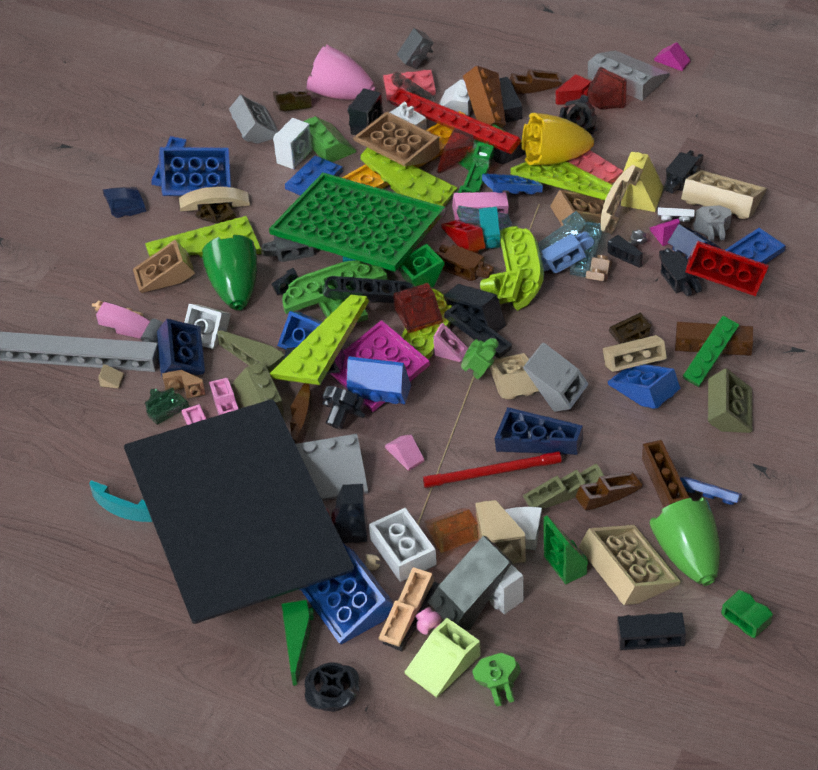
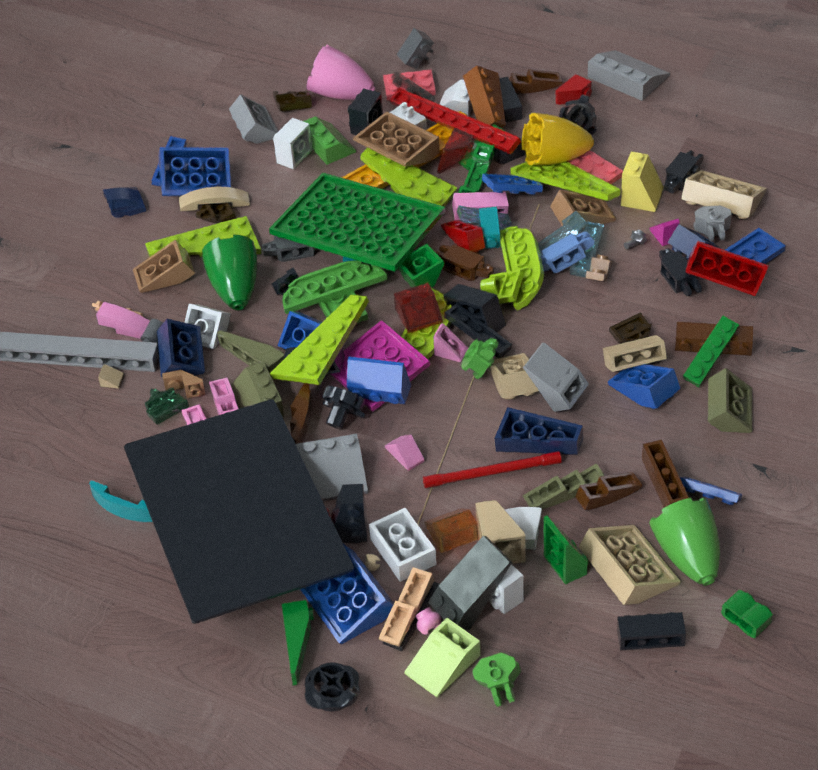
(310, 173): blue plate -> none
(358, 285): black beam -> none
(607, 90): clear red slope -> none
(615, 195): tan slope -> none
(624, 251): black slope -> none
(673, 57): dark pink slope -> none
(683, 214): white plate -> none

